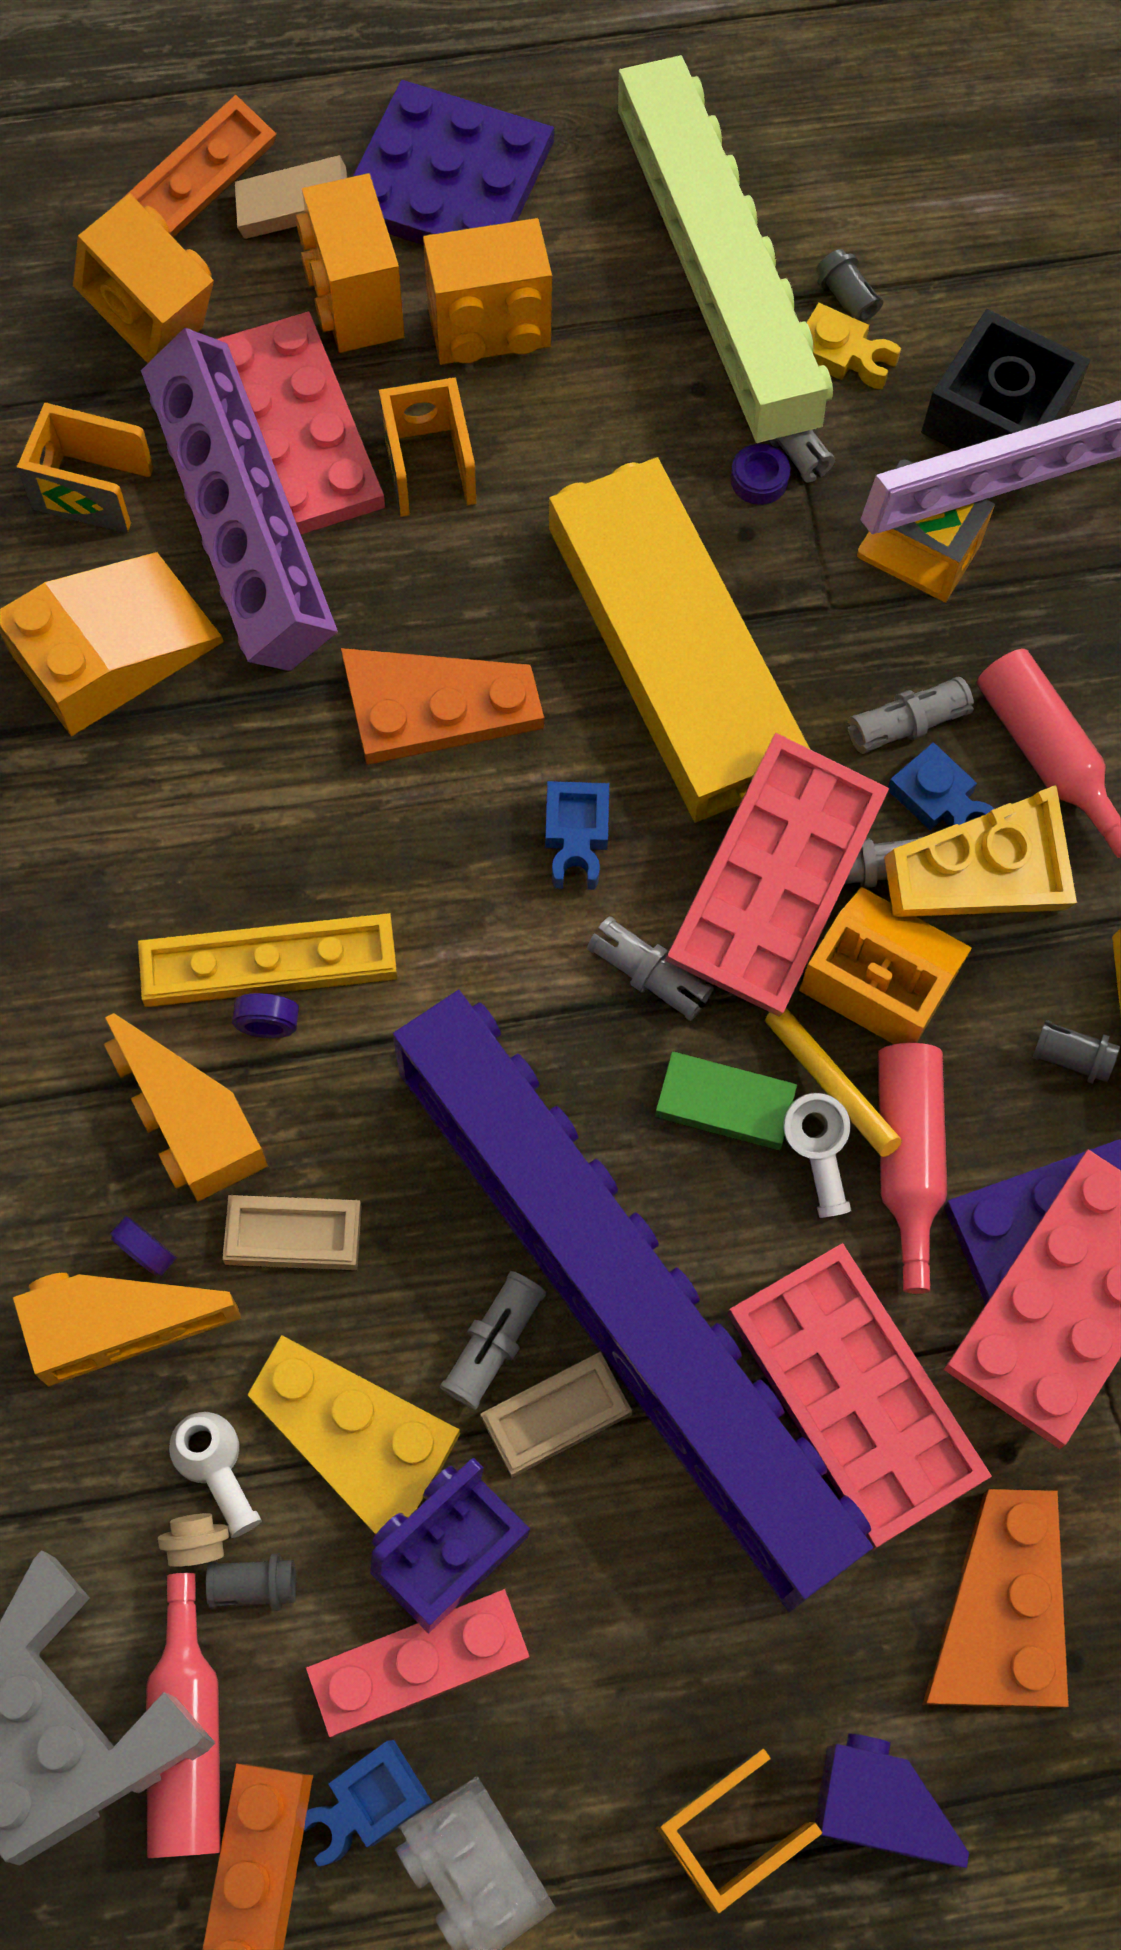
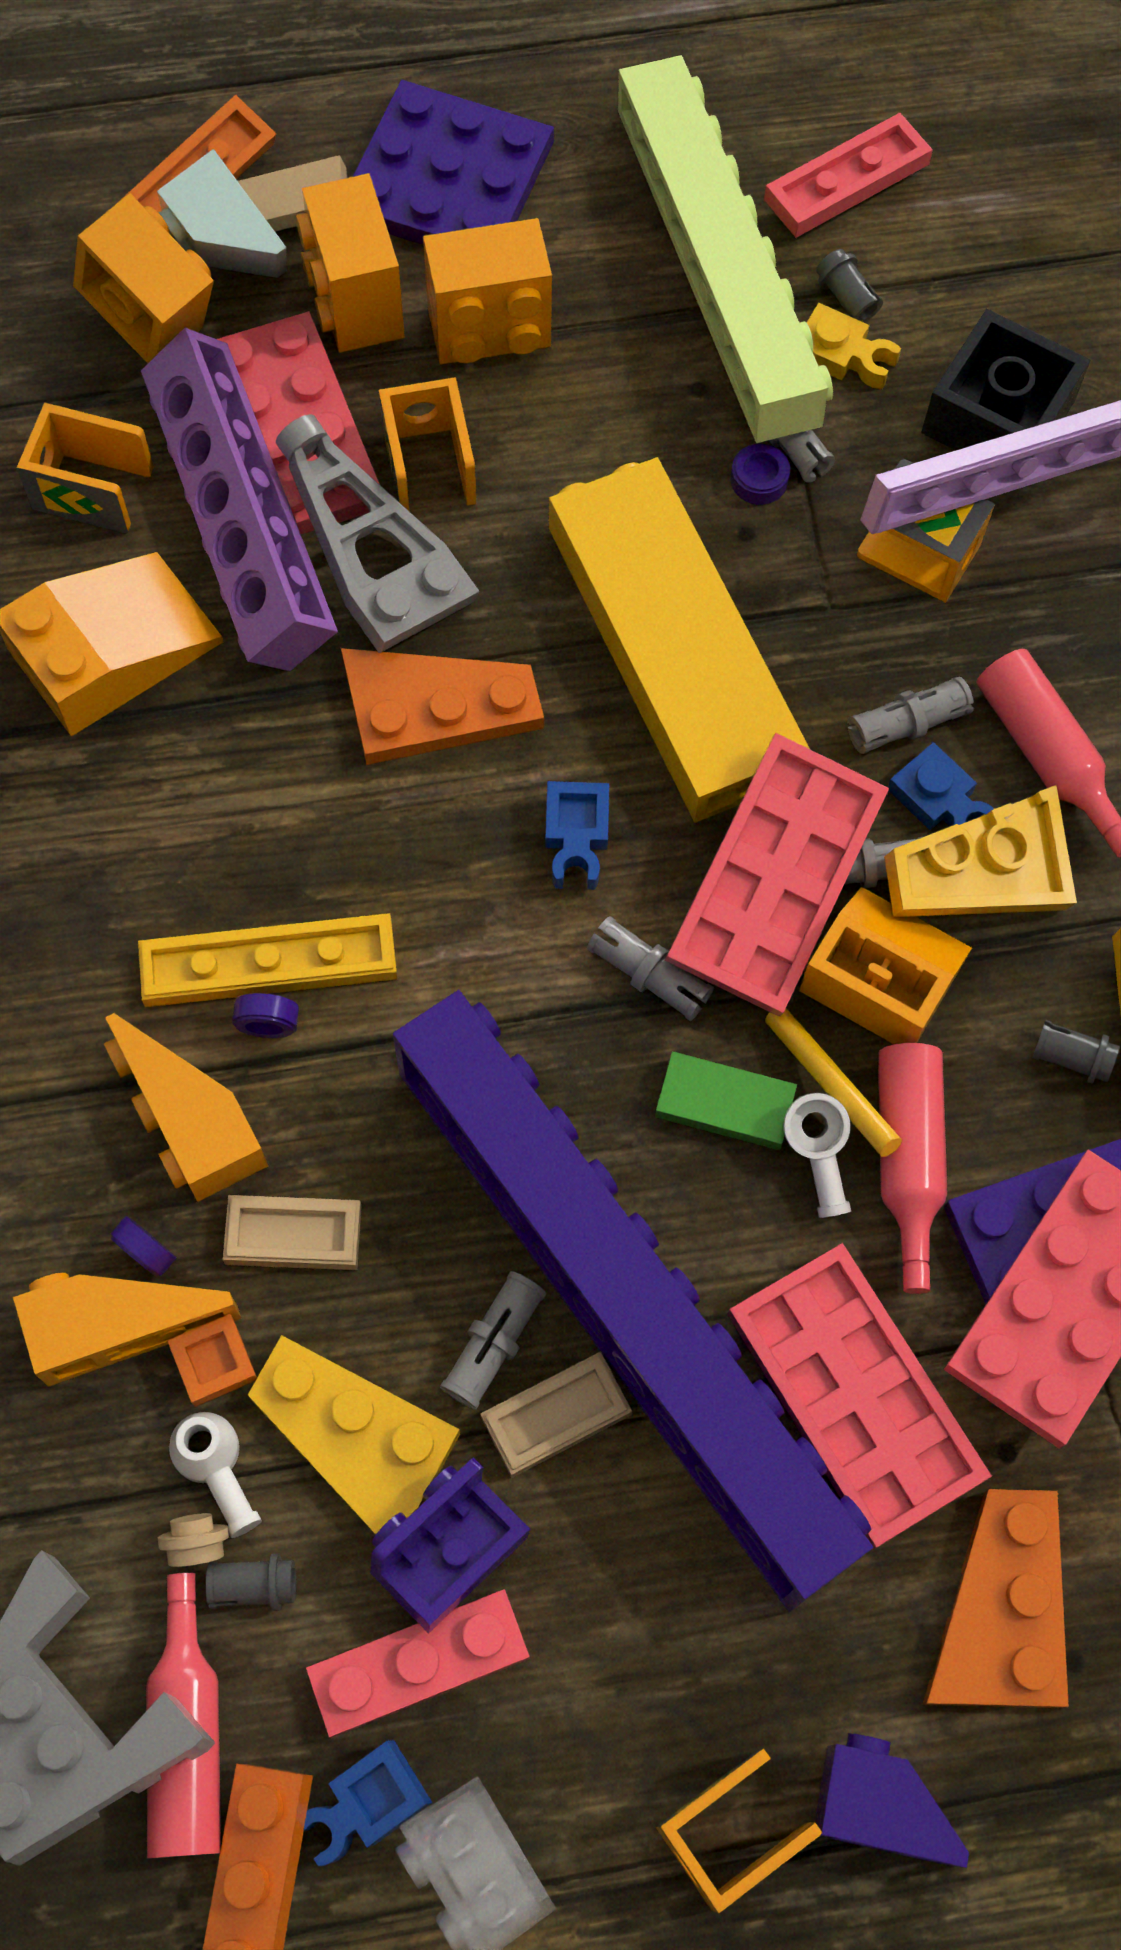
(212, 1360): none -> orange plate
(220, 221): none -> light aqua slope
(402, 600): none -> light grey plate
(847, 174): none -> coral plate

